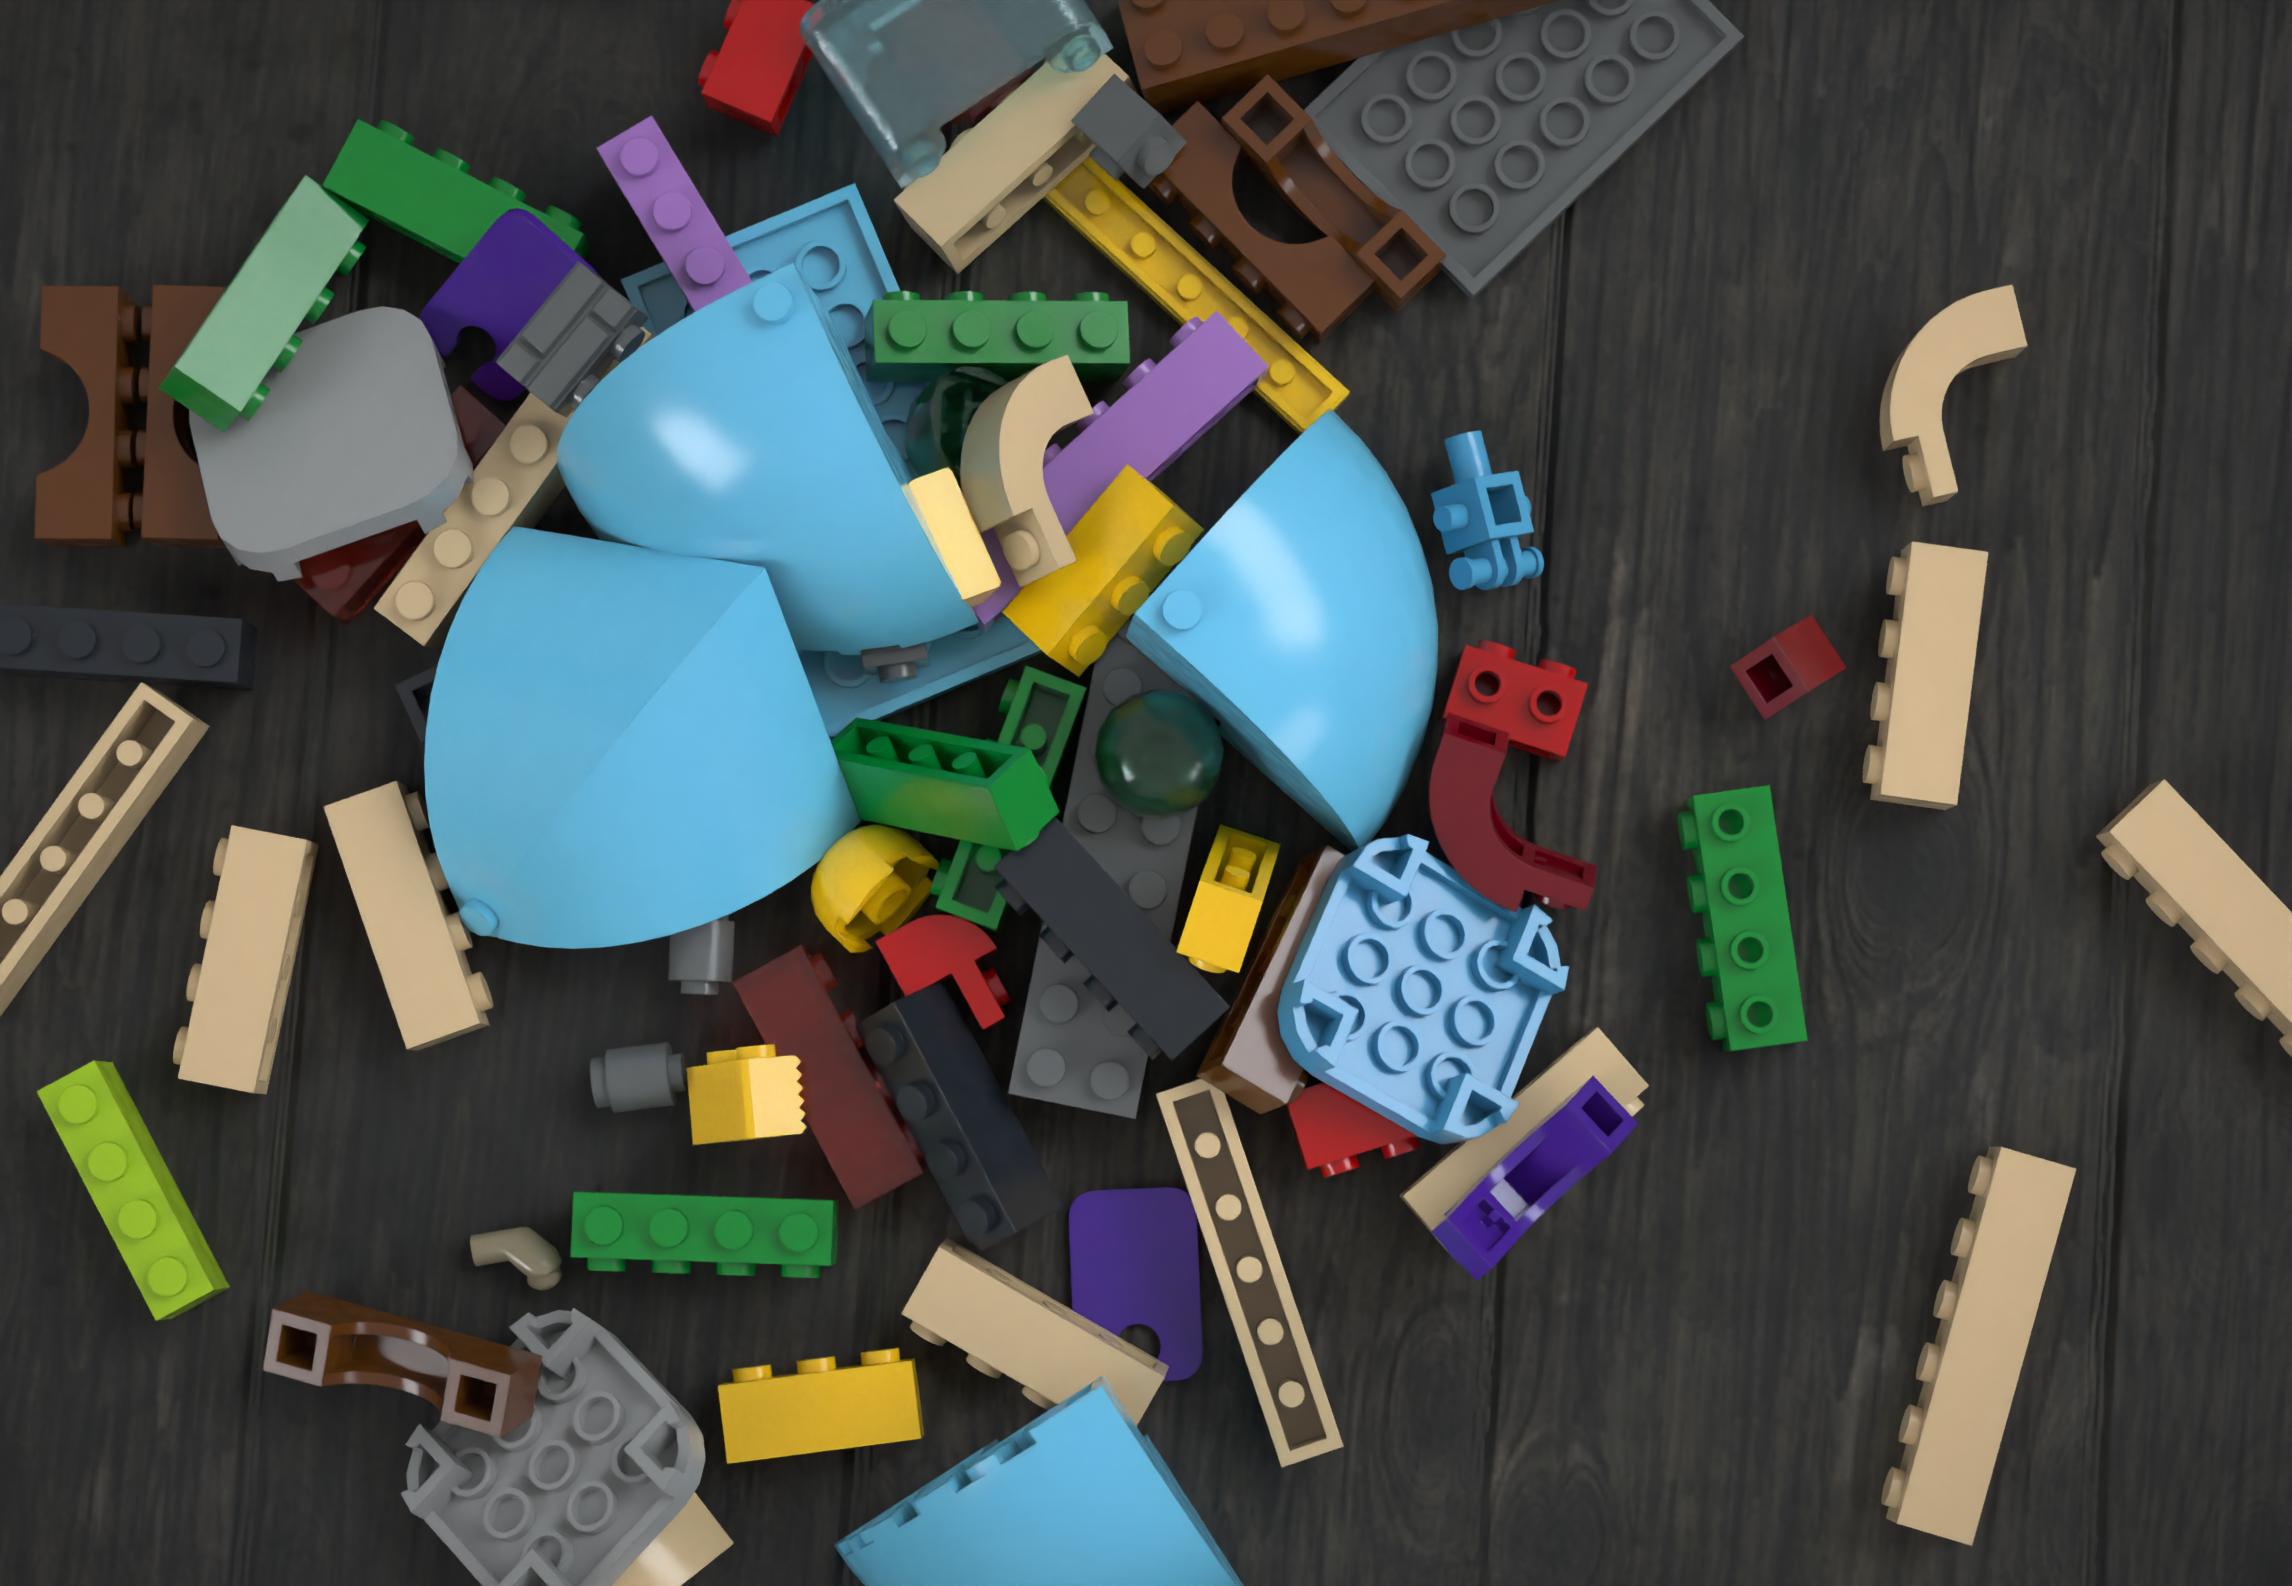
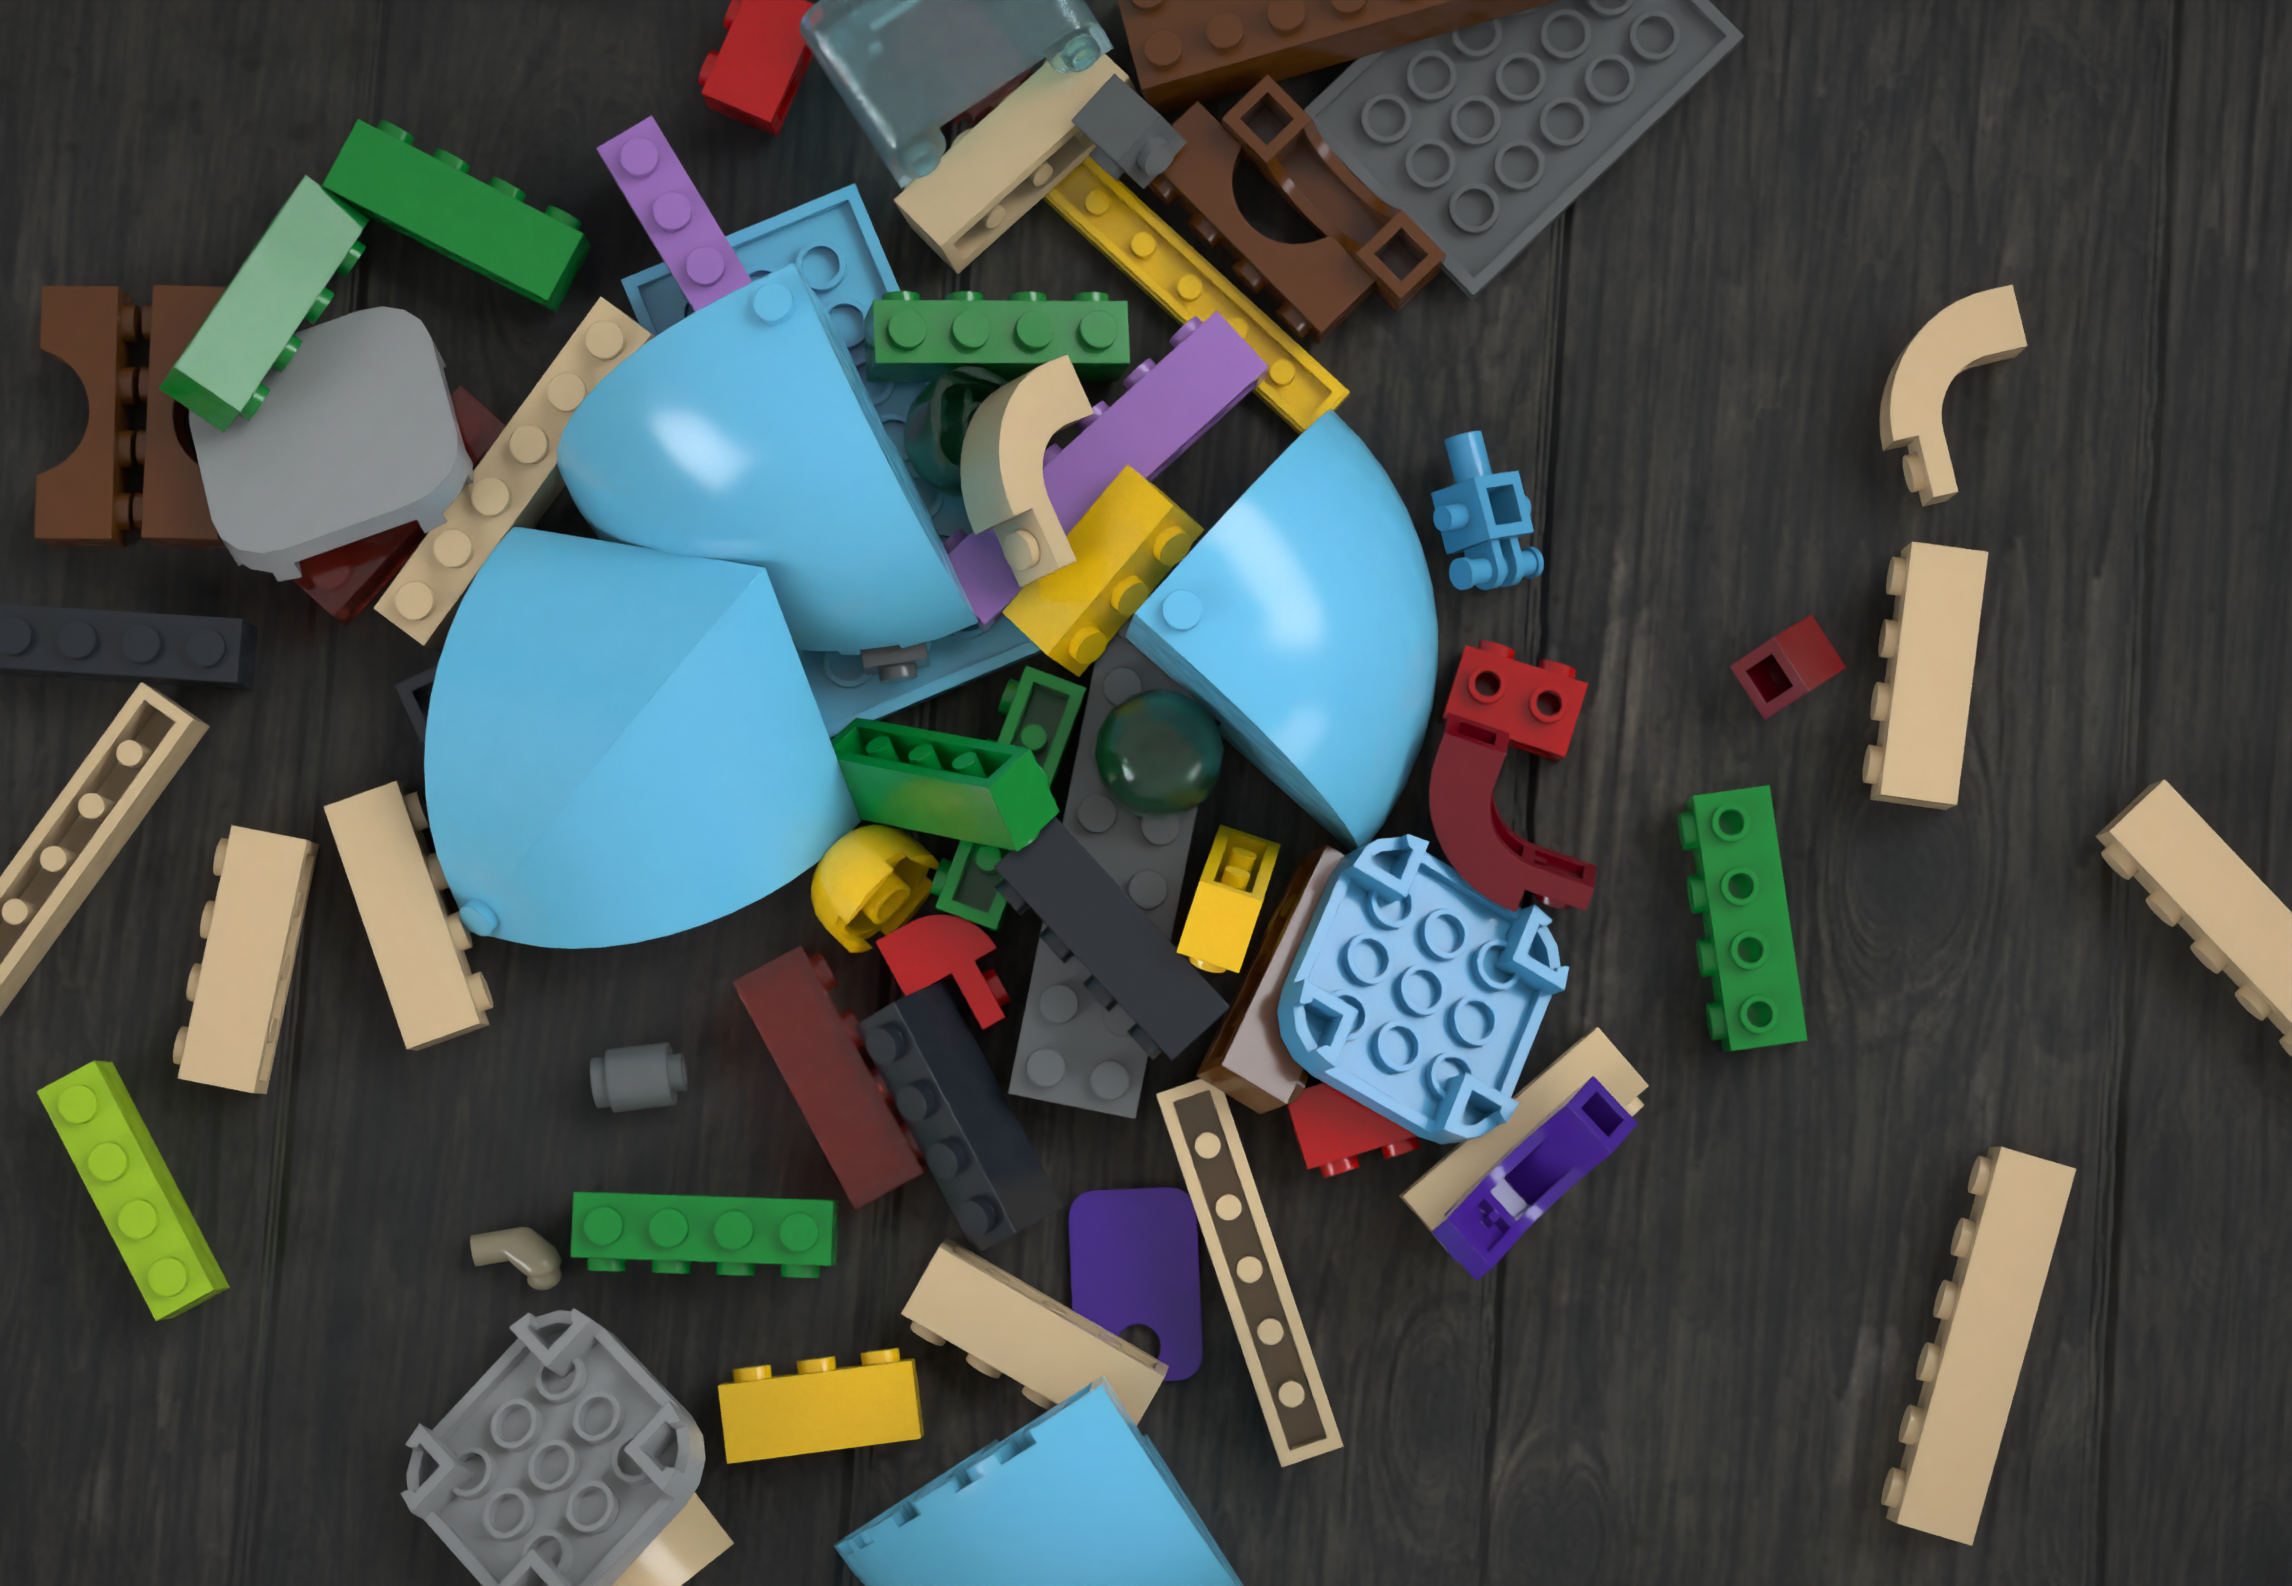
(346, 1343): reddish brown arch -> none
(499, 291): dark purple piece -> none
(573, 340): dark grey brick -> none
(703, 957): dark grey brick -> none
(745, 1096): yellow brick -> none
(956, 535): yellow slope -> none

